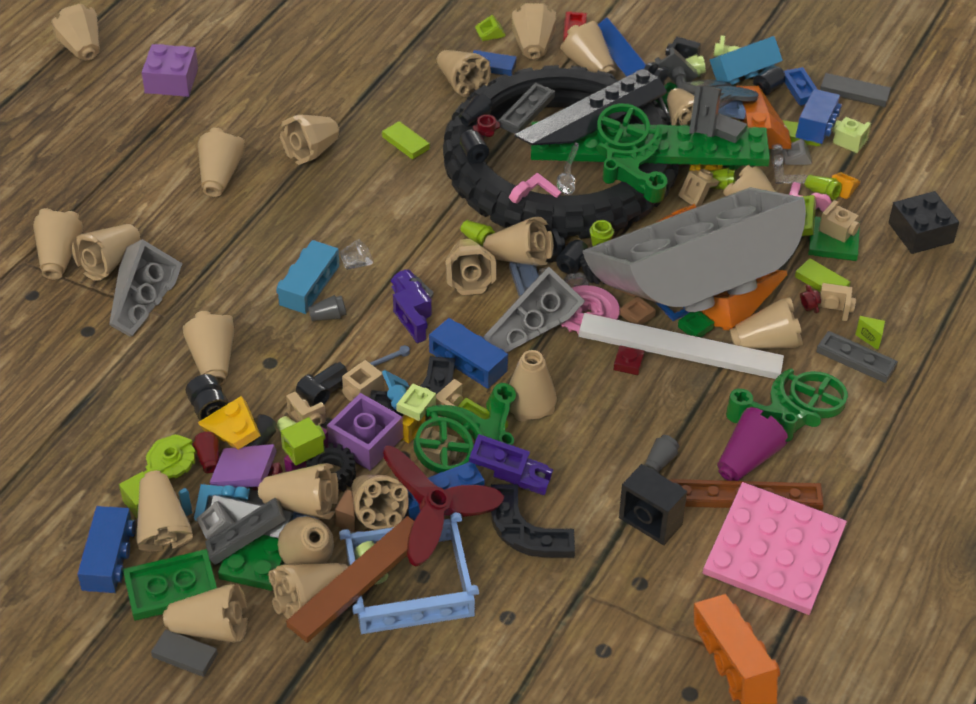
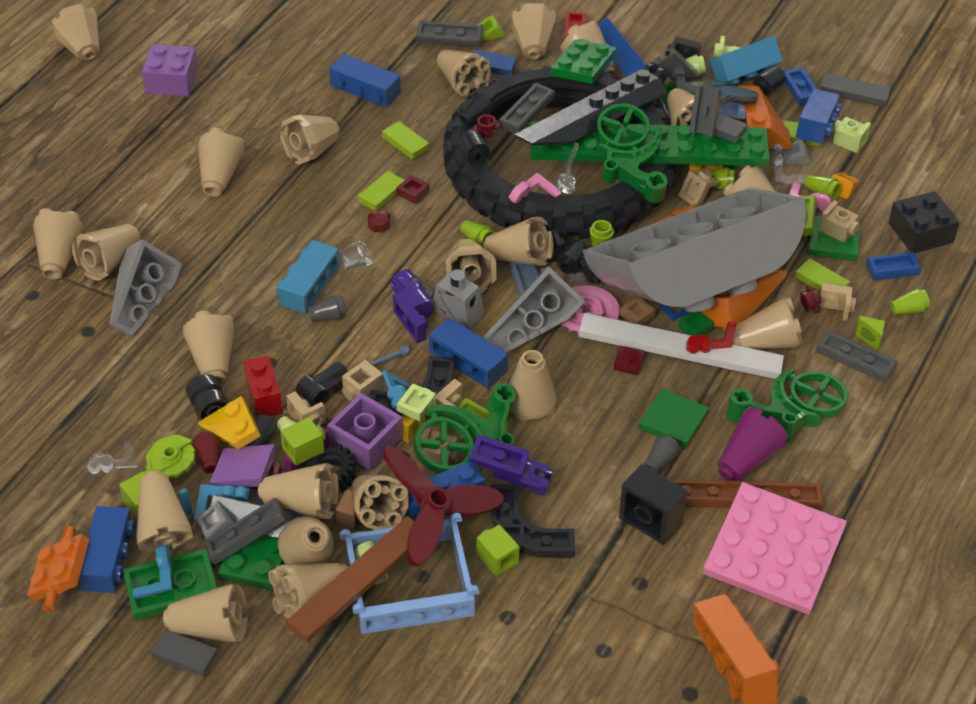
(58, 568): none -> orange plate
(108, 463): none -> clear piece
(164, 563): none -> dark azure piece
(263, 386): none -> red brick
(365, 80): none -> blue brick
(379, 221): none -> dark red tile
(380, 191): none -> lime tile
(412, 189): none -> dark red plate
(449, 33): none -> dark grey tile
(458, 299): none -> light grey torso
(497, 550): none -> lime brick
(583, 61): none -> green plate
(673, 417): none -> green tile
(704, 344): none -> red piece
(893, 266): none -> blue tile
(912, 302): none -> lime cone

